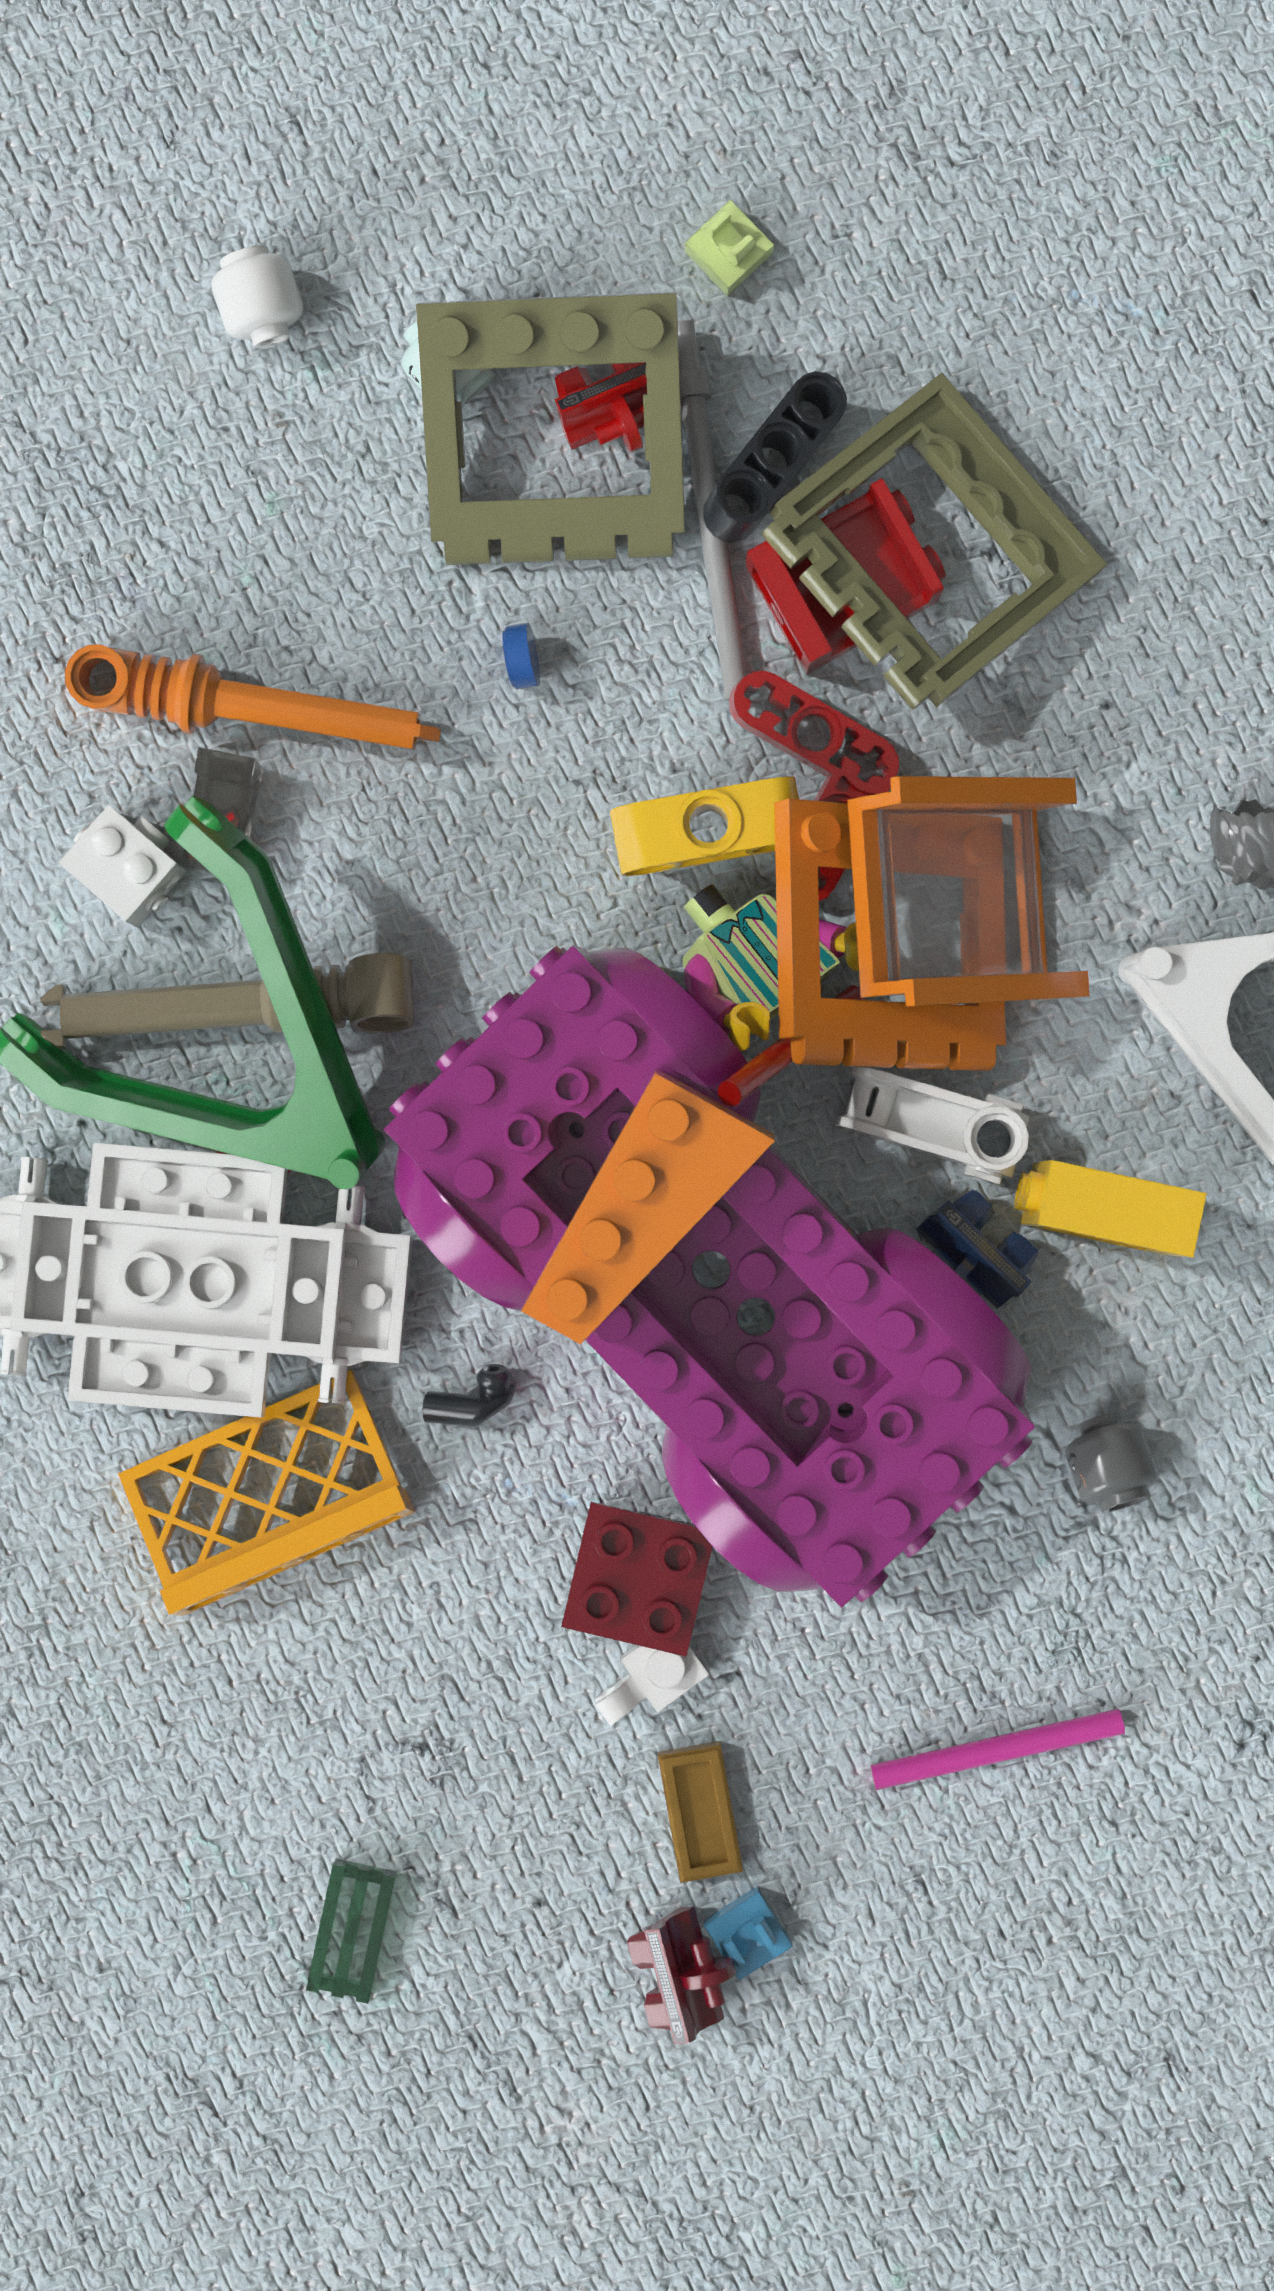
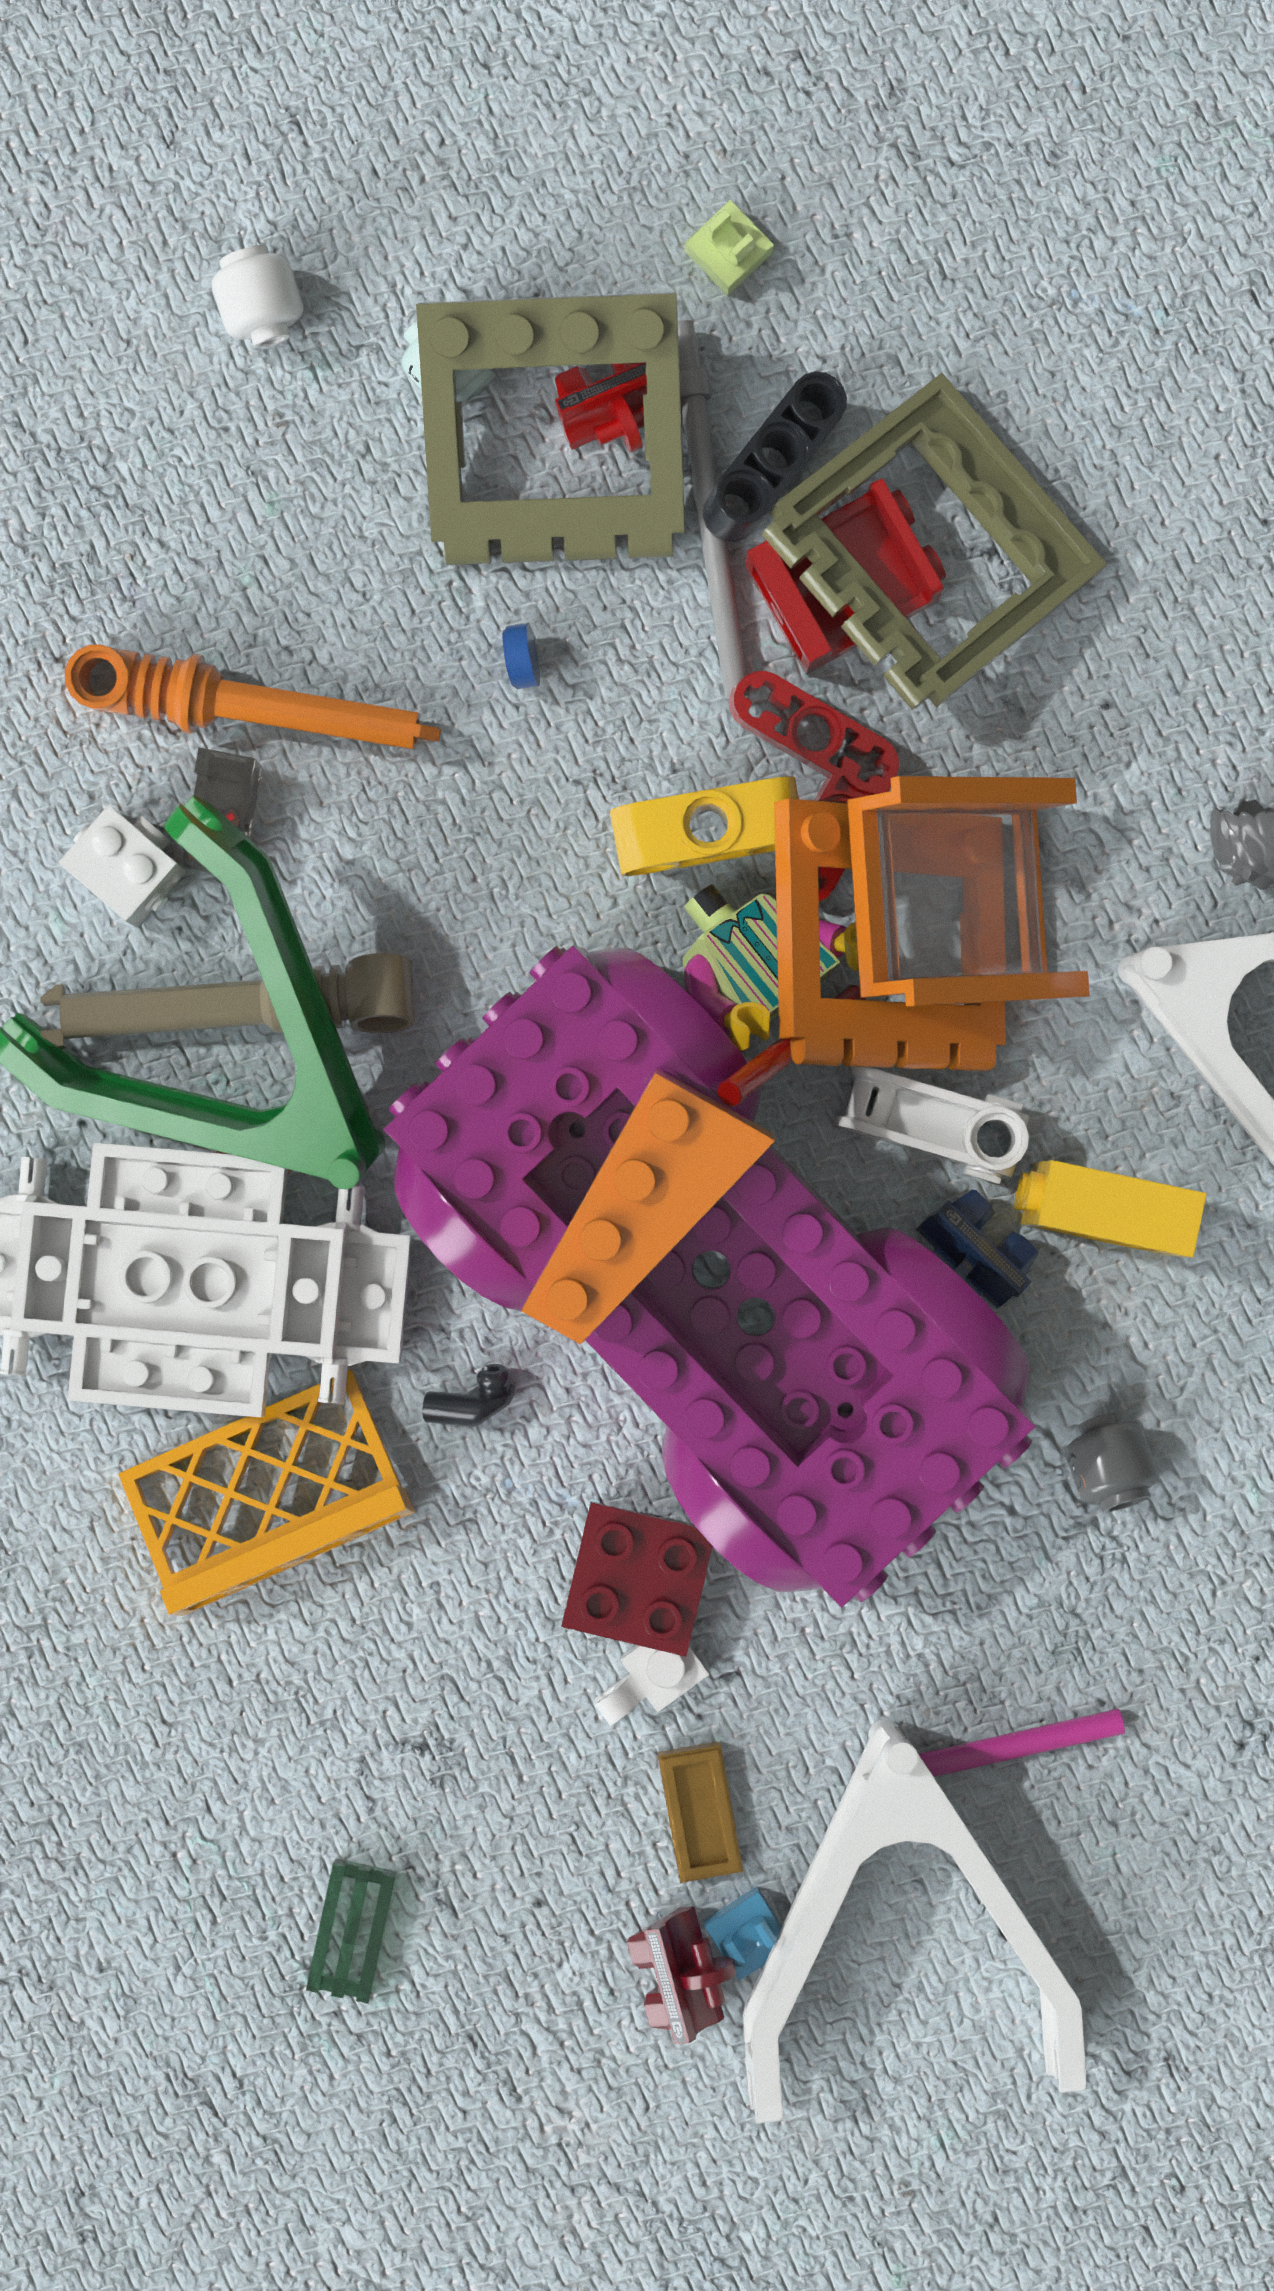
(884, 1804): none -> white piece

